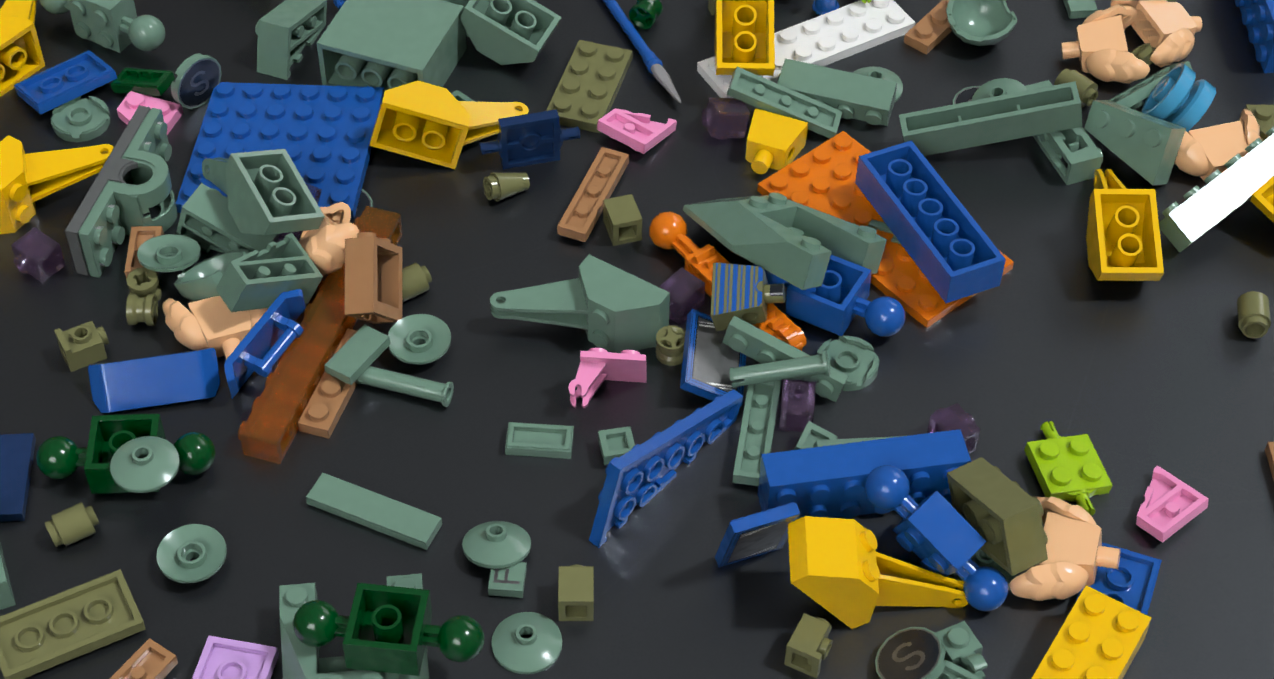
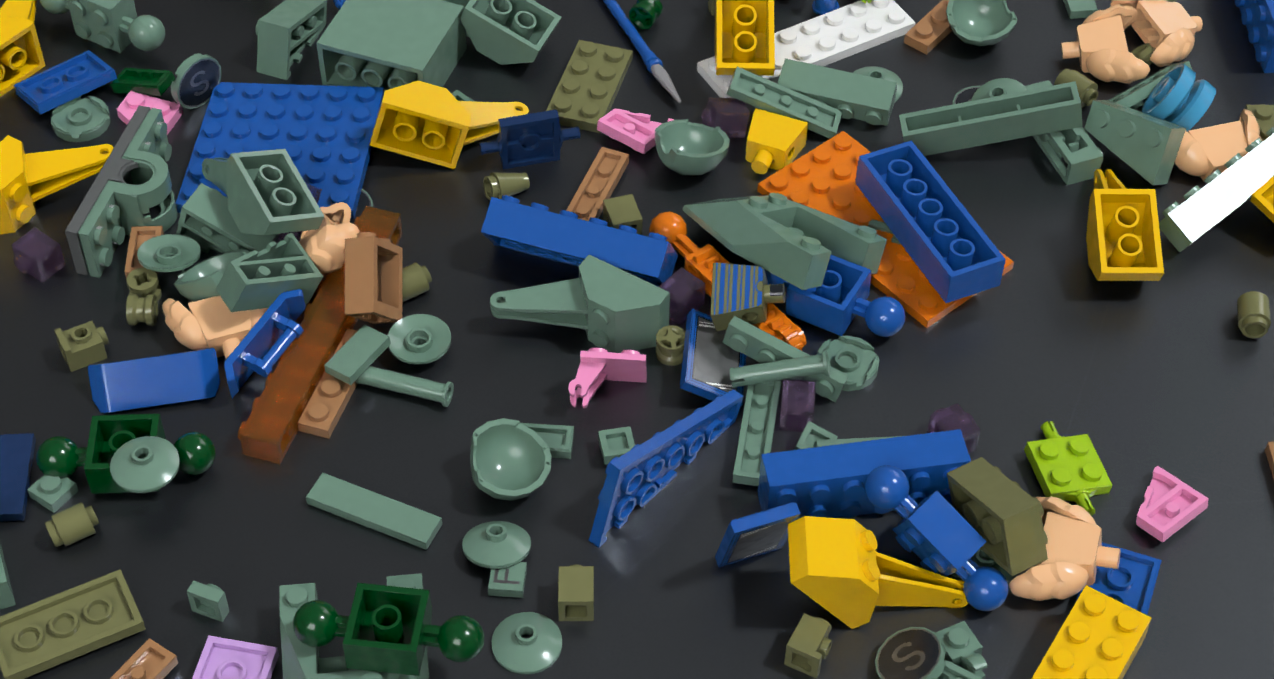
(52, 491): none -> sand green plate
(188, 543): sand green dish -> none
(208, 600): none -> sand green plate
(508, 459): none -> sand green cylinder
(571, 240): none -> blue brick
(690, 146): none -> sand green cylinder

